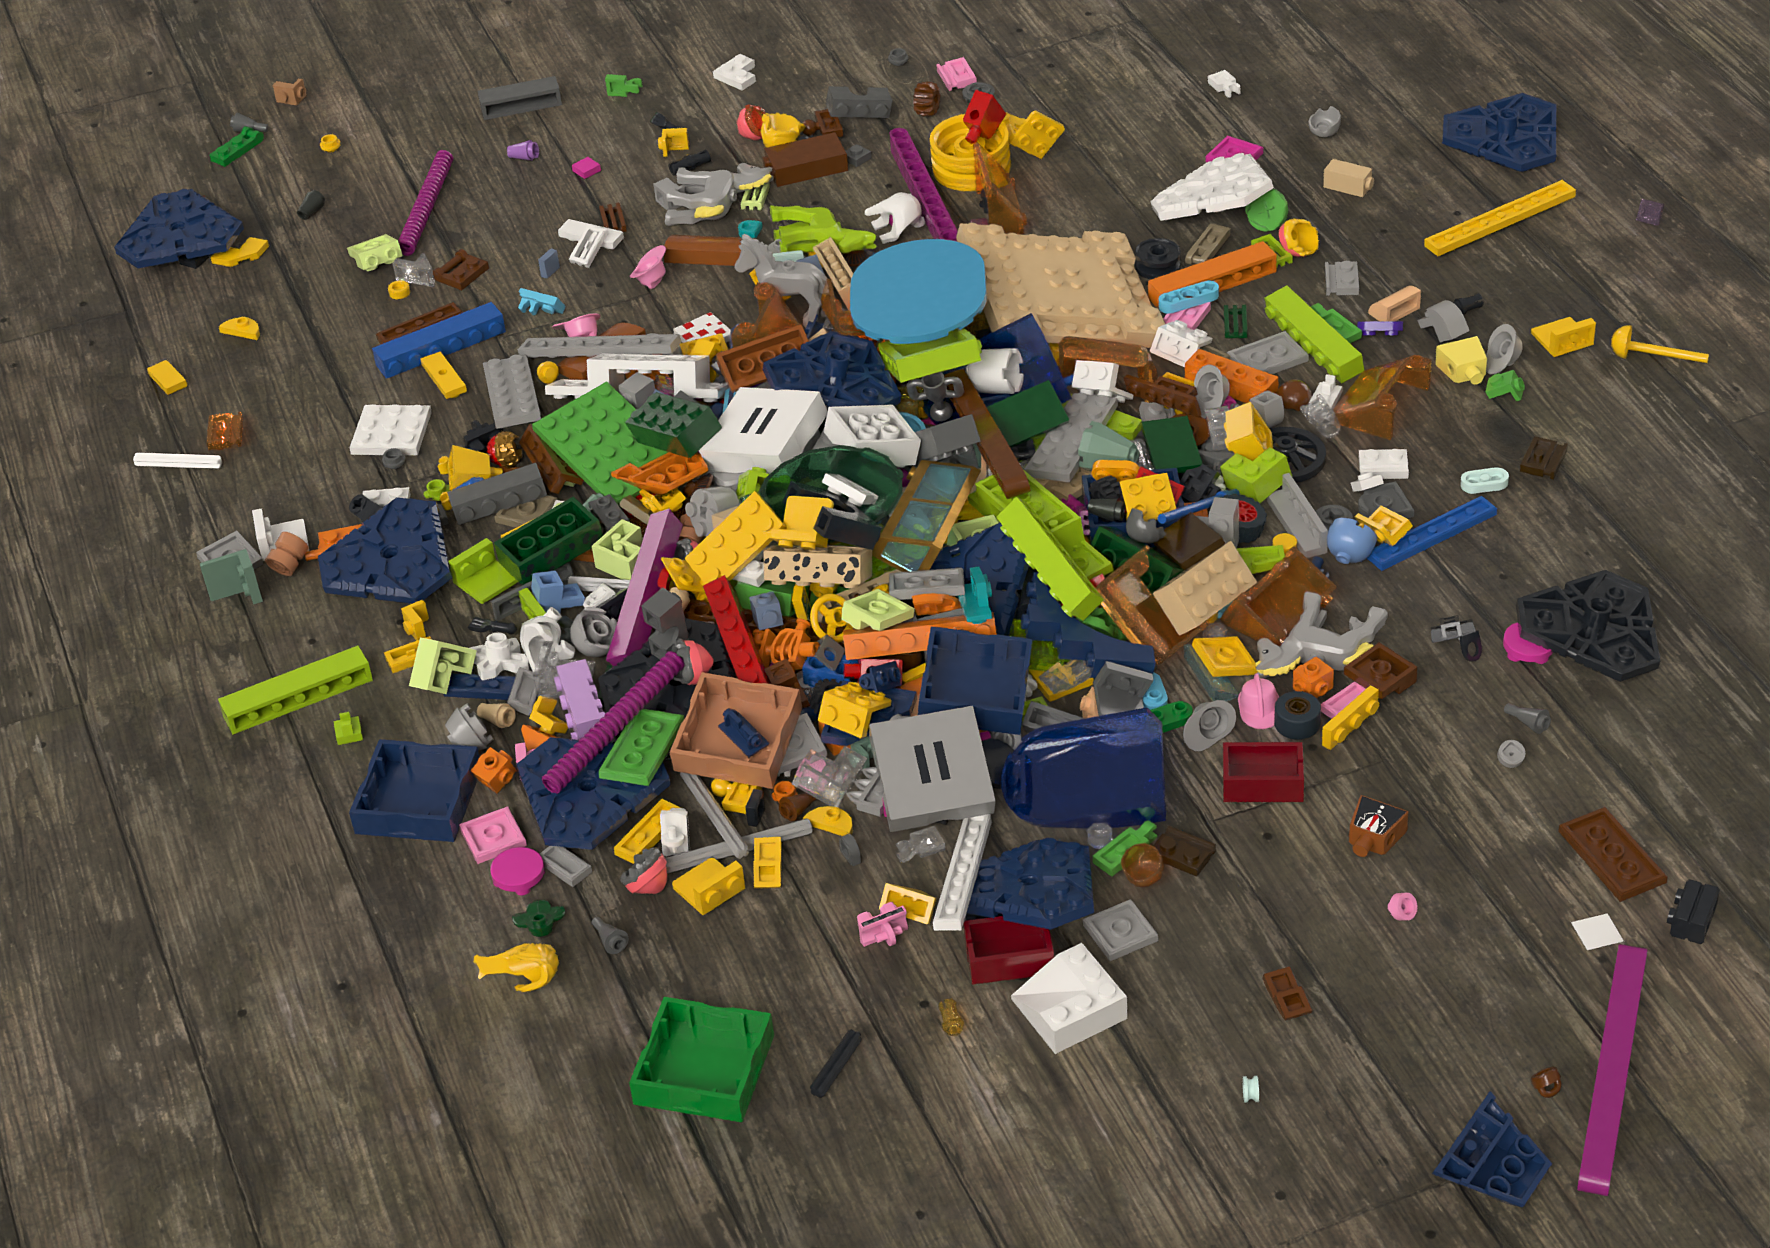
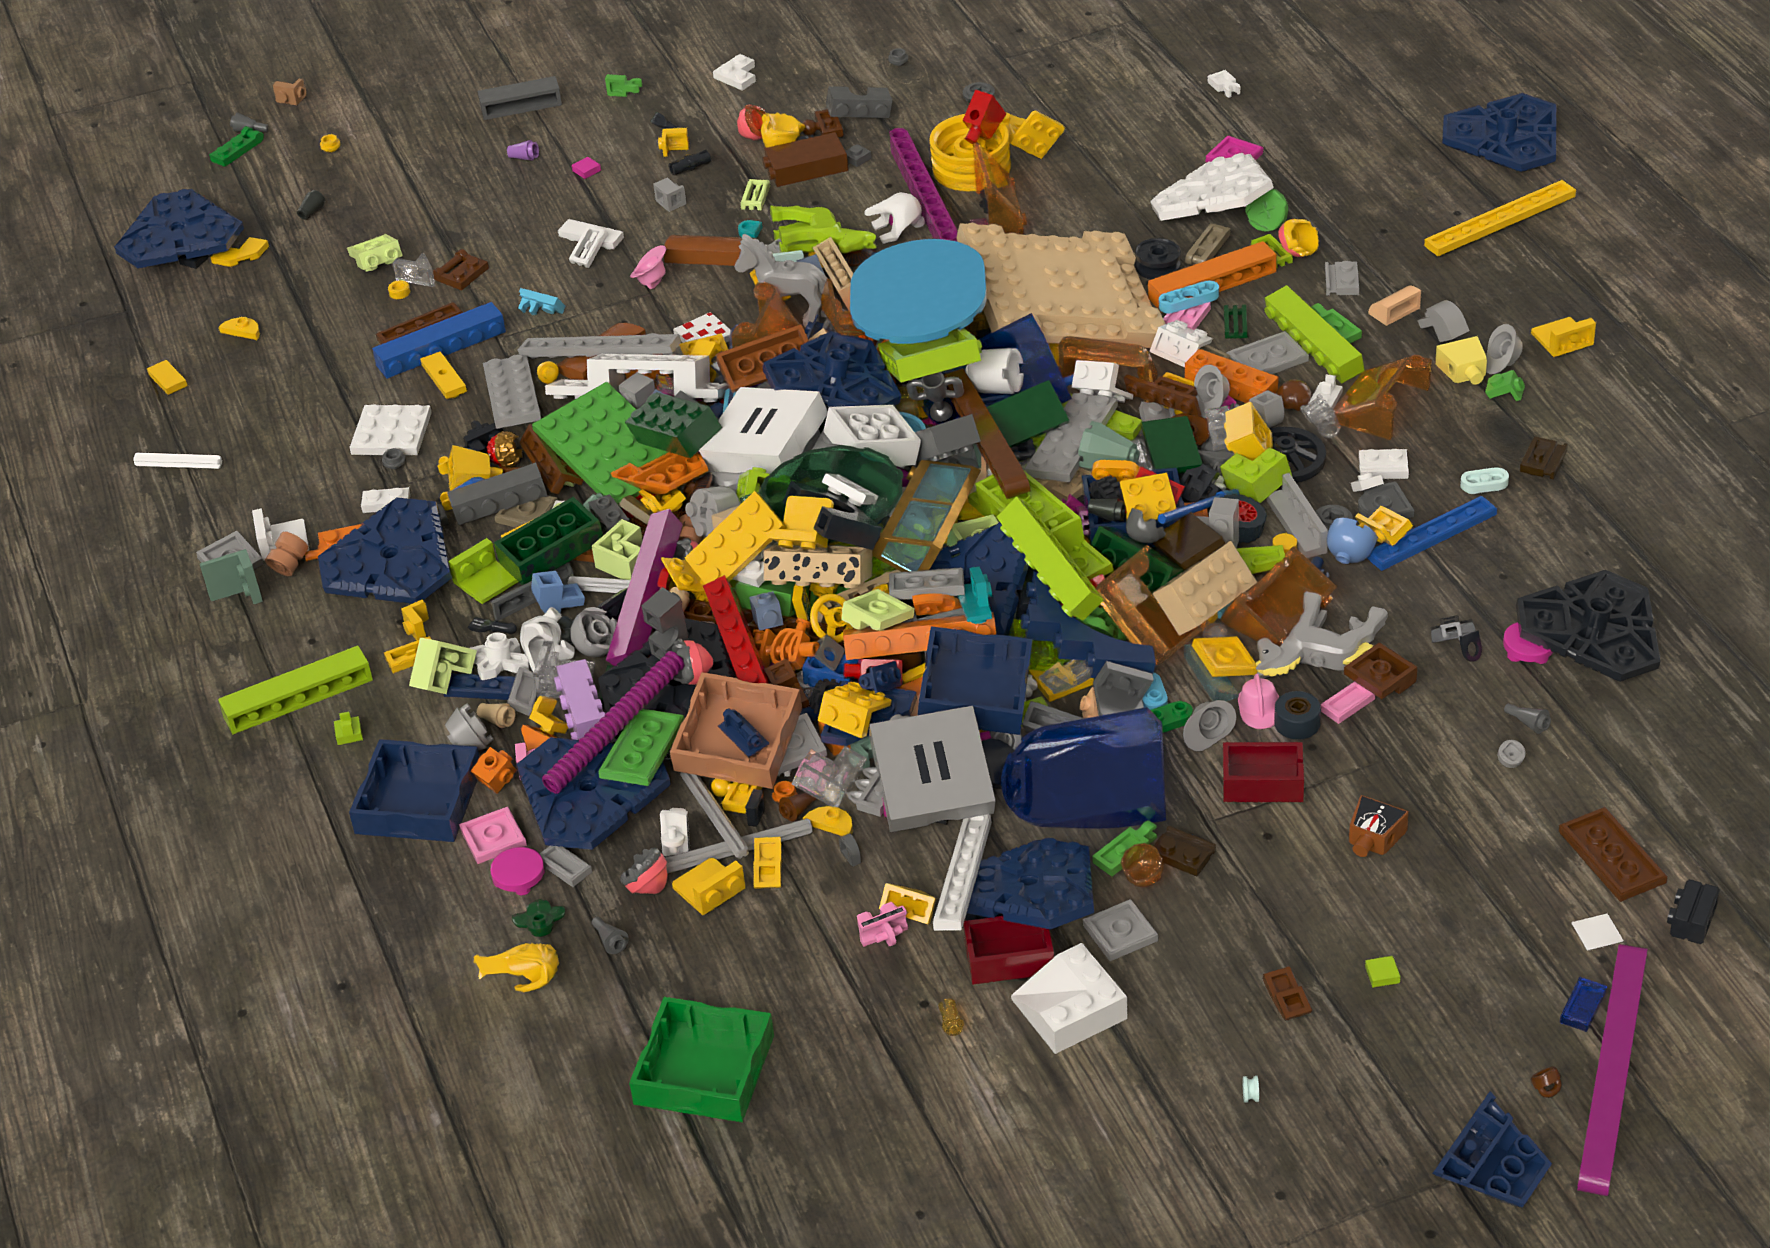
(224, 430): clear orange plate -> none
(363, 507): black piece -> none
(425, 202): magenta piece -> none
(435, 489): lime plate -> none
(530, 604): lime tile -> none
(549, 263): sand blue tile -> none
(581, 326): bright pink piece -> none
(598, 596): white tile -> none
(611, 210): reddish brown tile -> none
(643, 834): yellow plate -> none
(711, 192): light grey animal -> none
(835, 1063): black axle -> none
(923, 842): clear plate -> none
(926, 98): reddish brown gear -> none
(956, 73): bright pink plate -> none
(1099, 835): clear tile -> none
(1313, 677): orange brick -> none
(1325, 122): light grey hair -> none
(1348, 178): tan brick -> none
(1350, 717): yellow plate -> none
(1382, 971): none -> lime tile
(1389, 327): plate -> none
(1403, 906): bright pink tile -> none
(1468, 303): black pin -> none
(1583, 1004): none -> clear blue tile
(1622, 342): yellow piece -> none
(1650, 212): clear purple tile -> none

